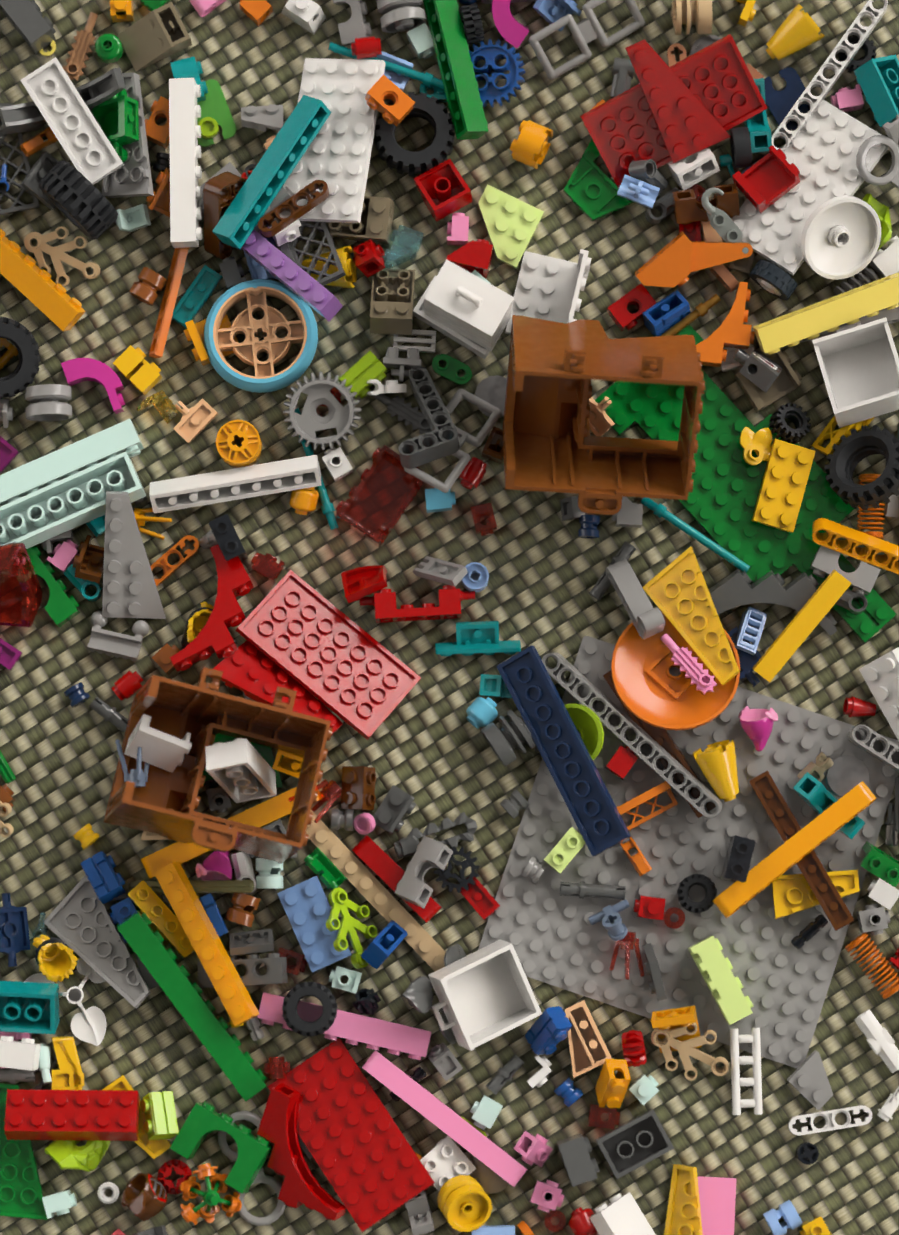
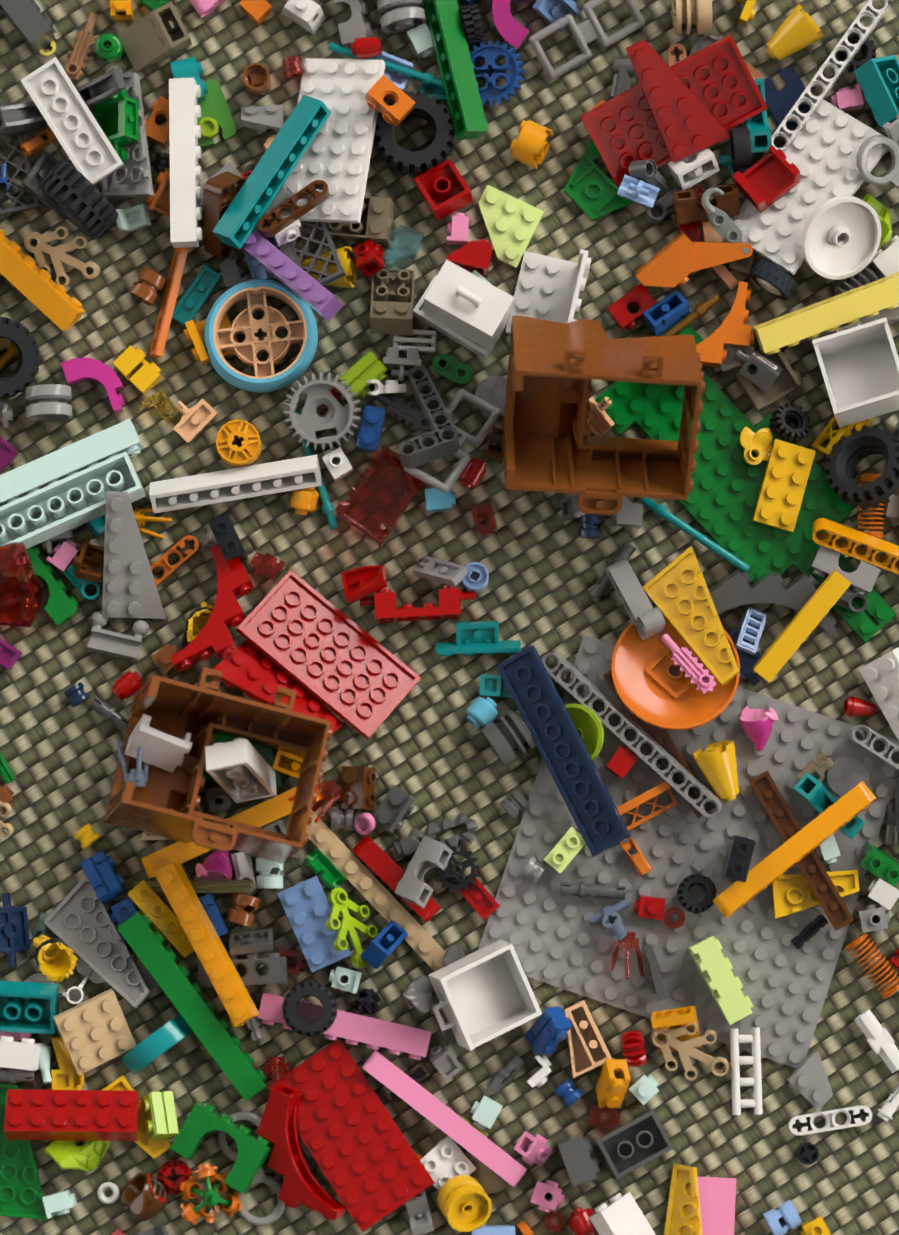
(94, 1031): none -> tan plate
(156, 1044): none -> teal arch
(256, 79): none -> dark orange wheel
(293, 67): none -> clear red wheel
(370, 429): none -> blue brick
(828, 850): none -> light aqua brick

